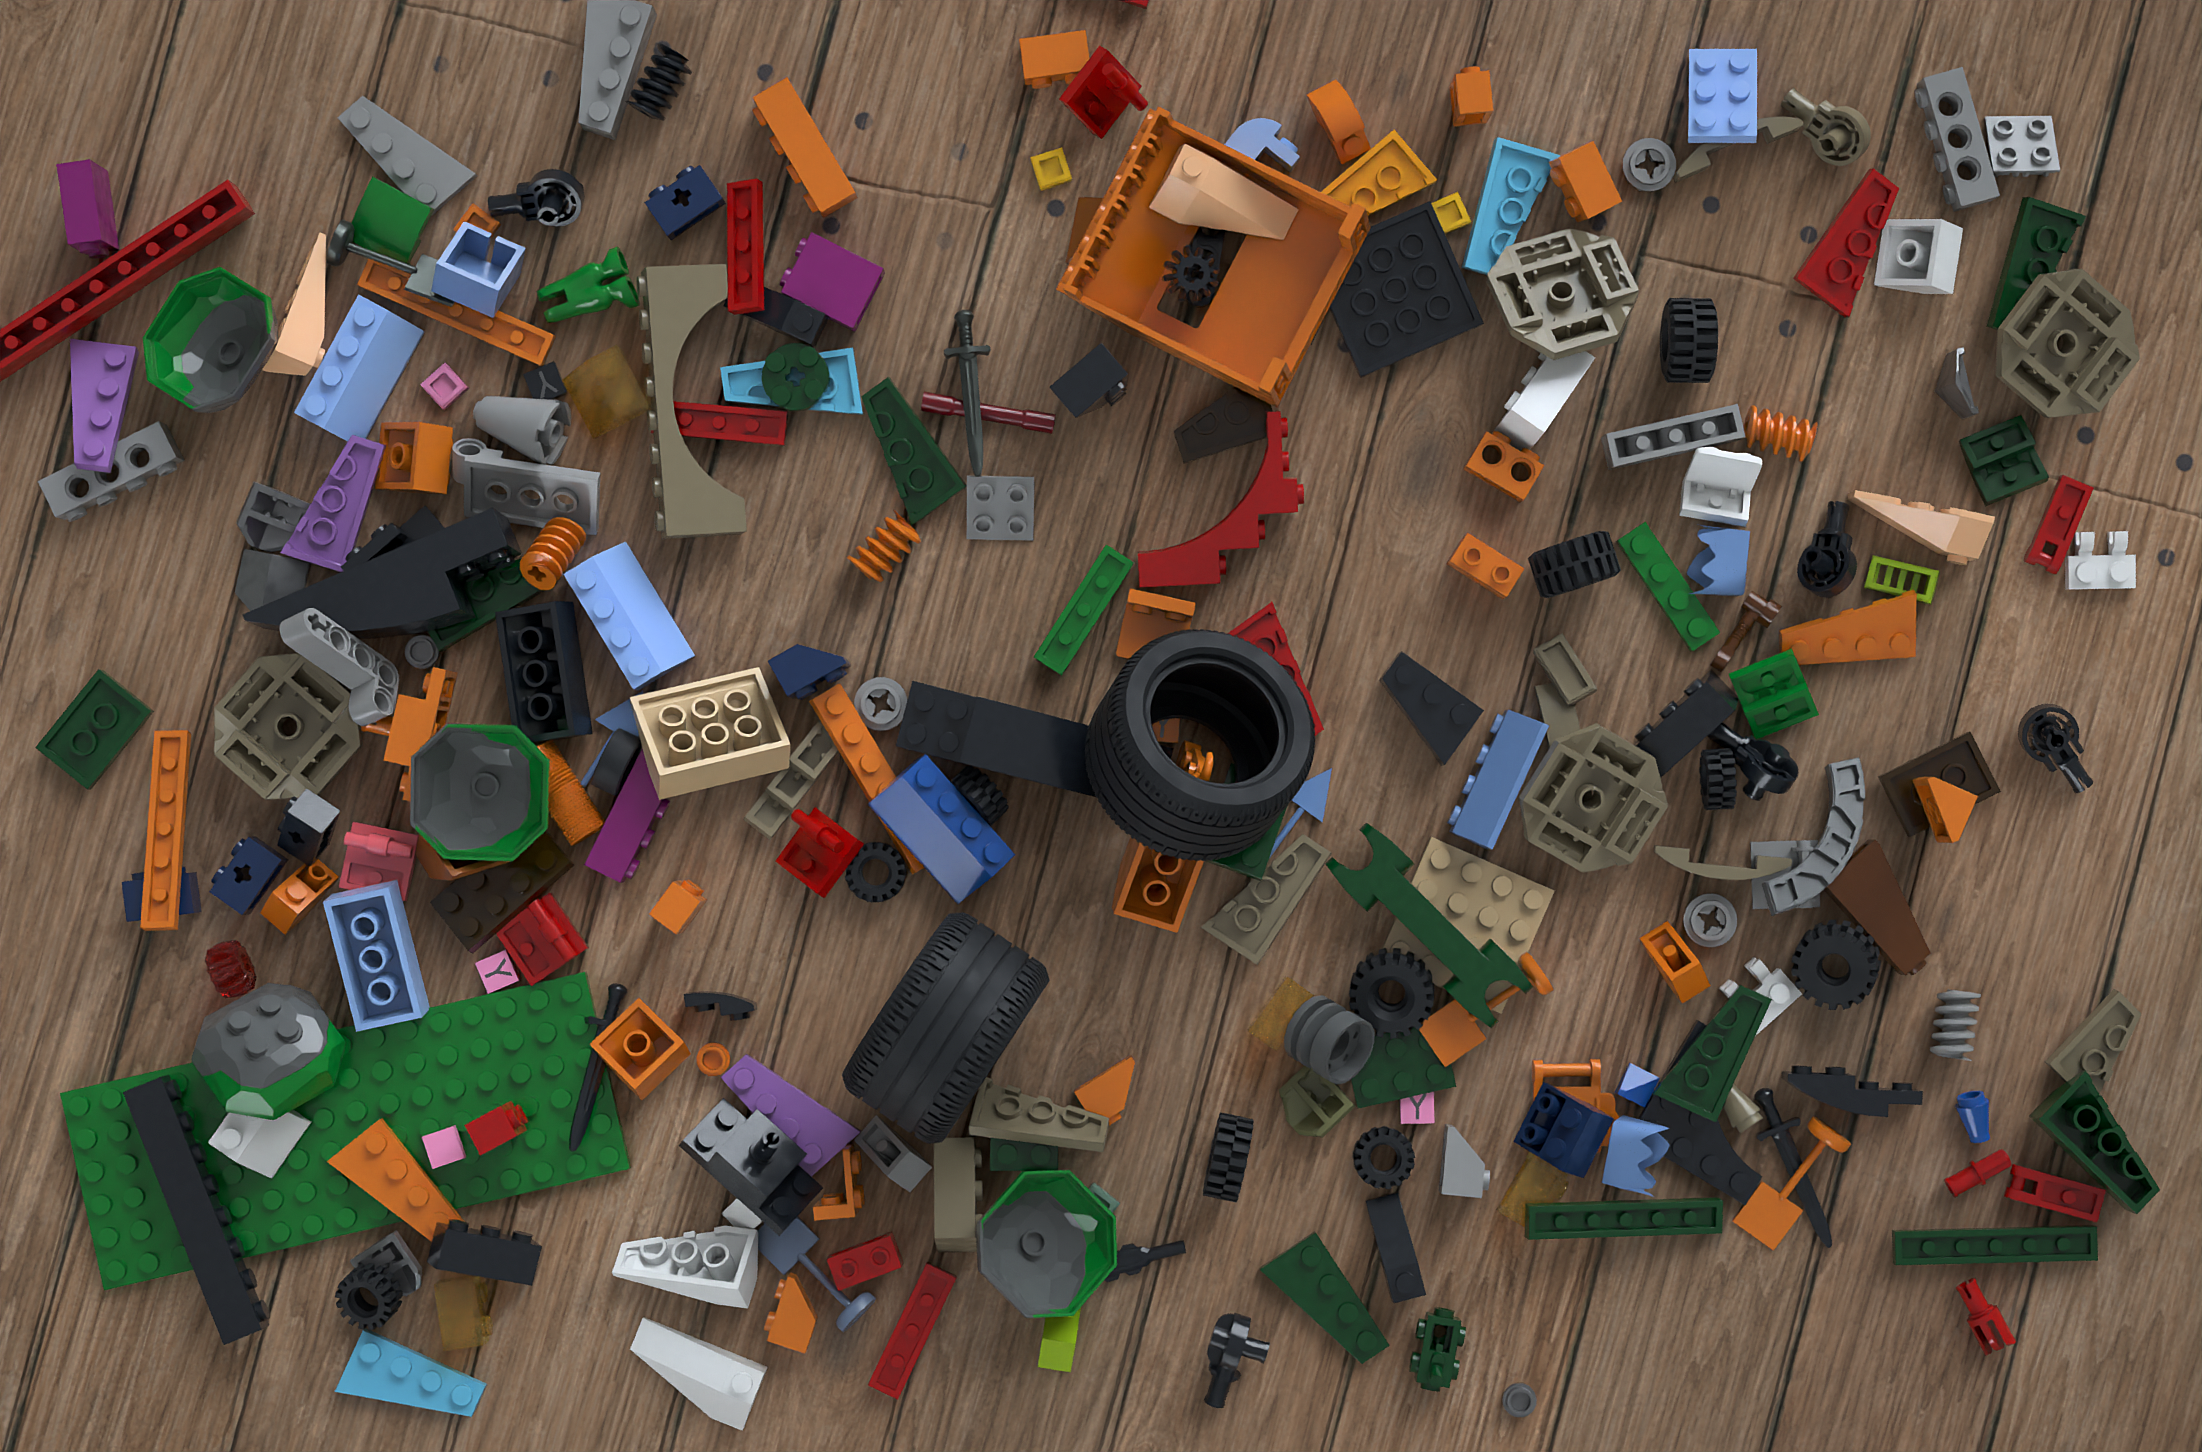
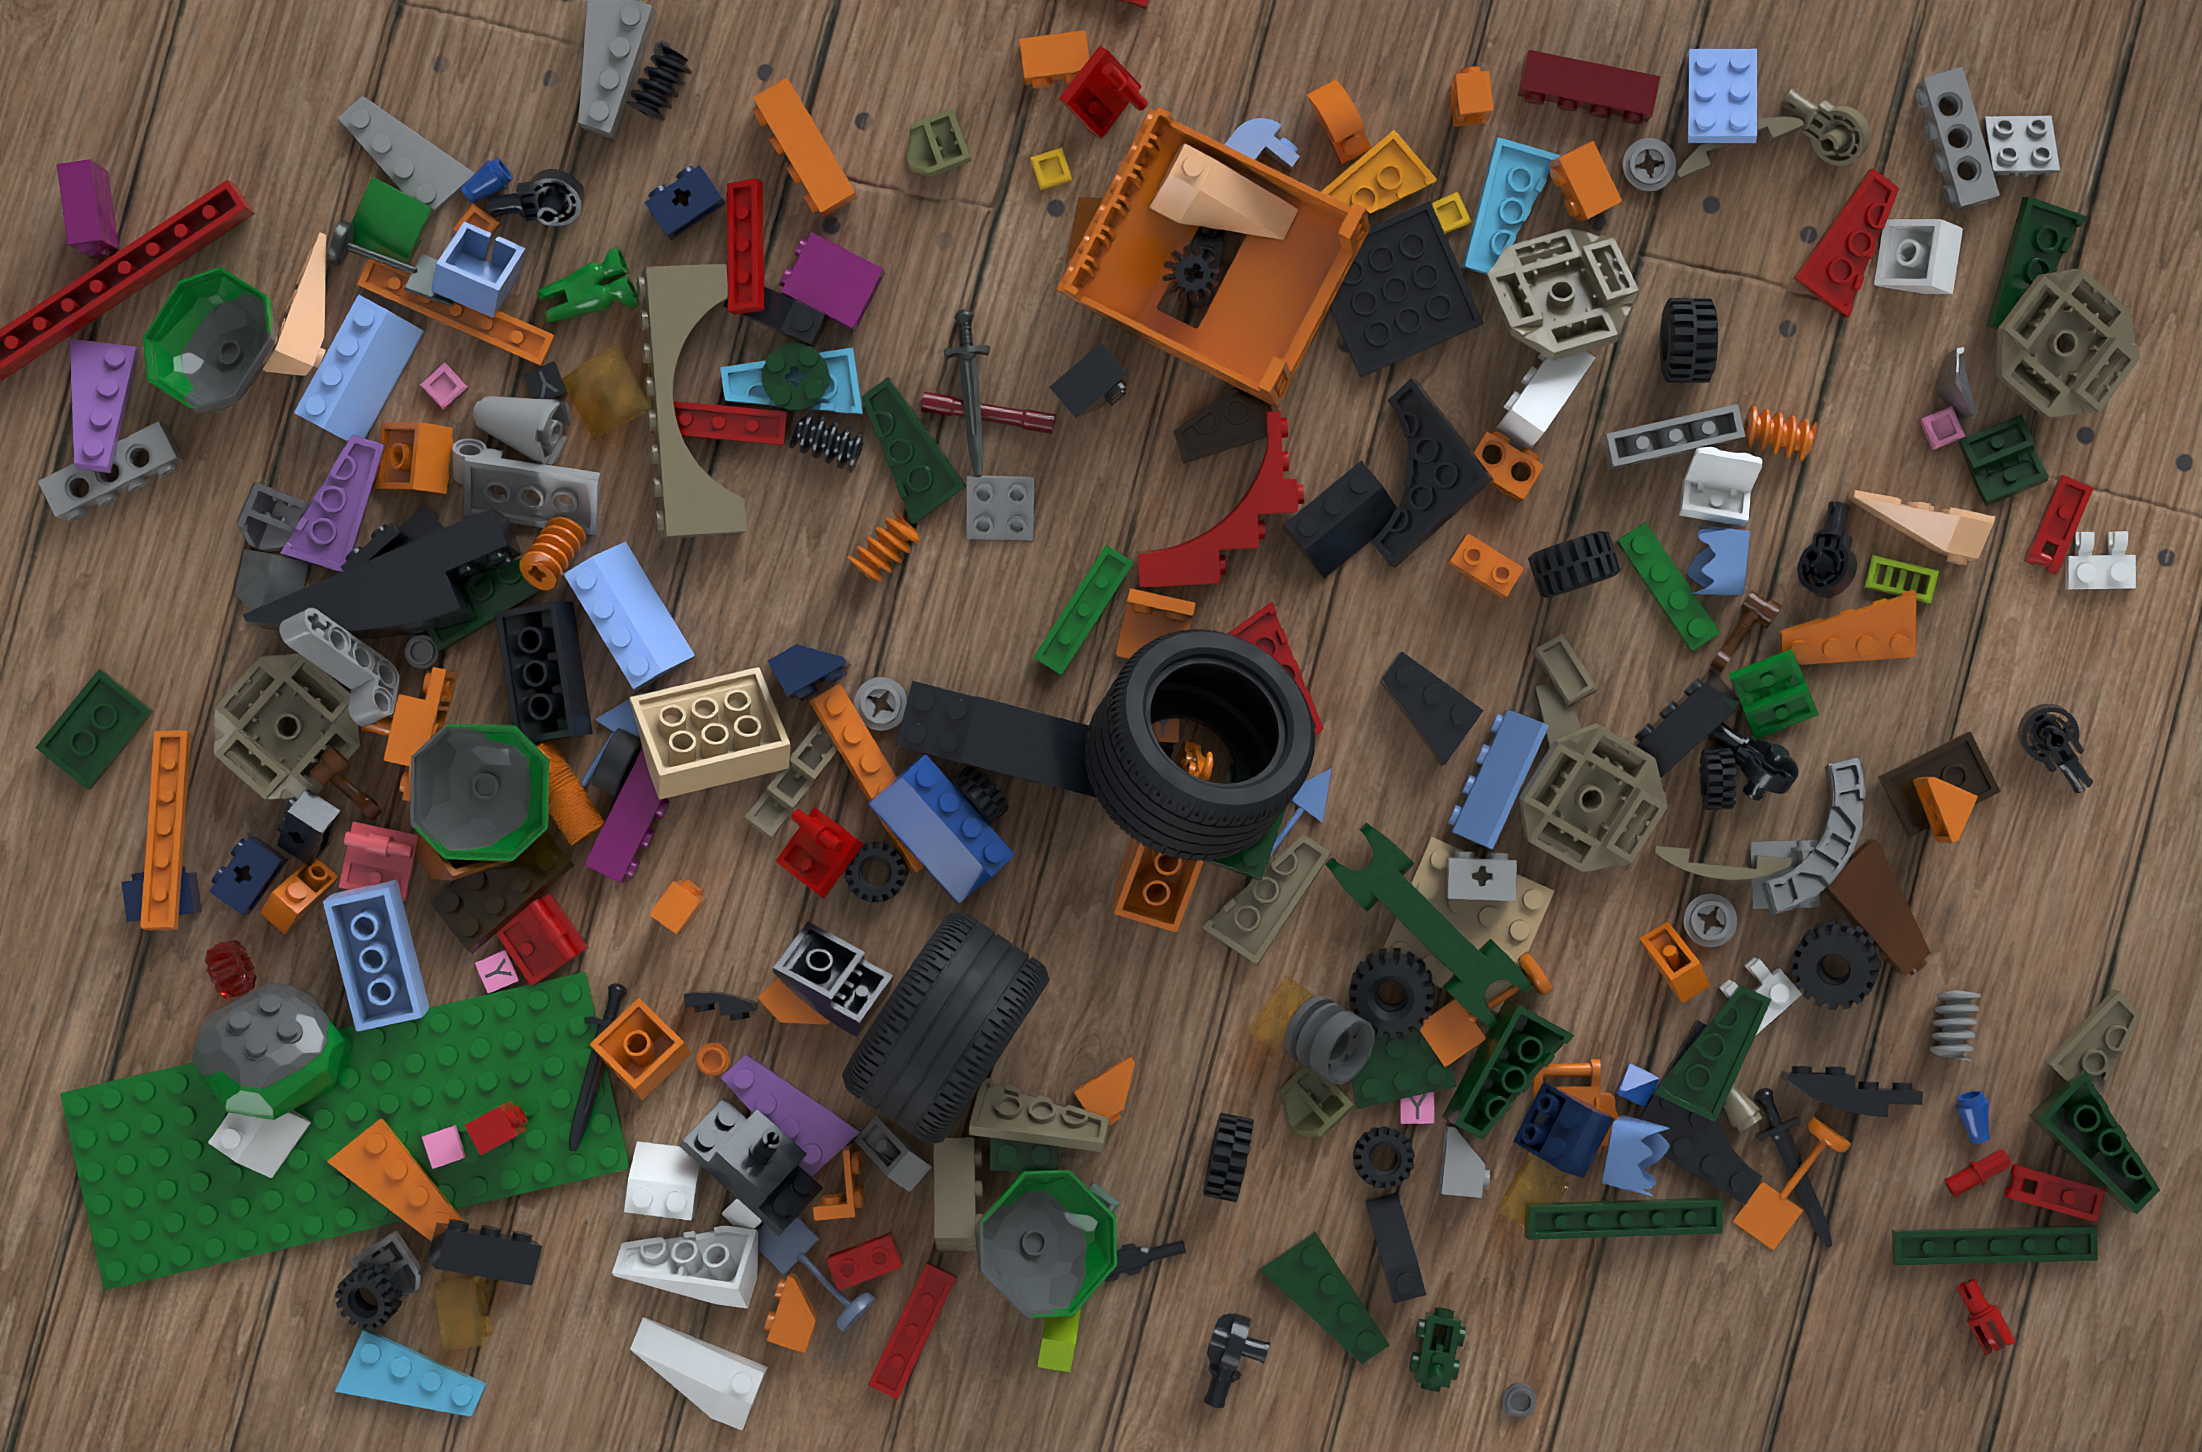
(197, 1209): black brick -> none
(331, 770): none -> reddish brown brick
(488, 180): none -> blue cone
(663, 1182): none -> white slope
(788, 1006): none -> orange slope
(827, 441): none -> black piece
(833, 978): none -> black slope
(936, 145): none -> olive slope
(1341, 519): none -> black slope
(1438, 478): none -> black plate
(1499, 886): none -> light grey brick
(1503, 1067): none -> dark green wedge
(1588, 86): none -> dark red brick
(1942, 428): none -> bright pink tile

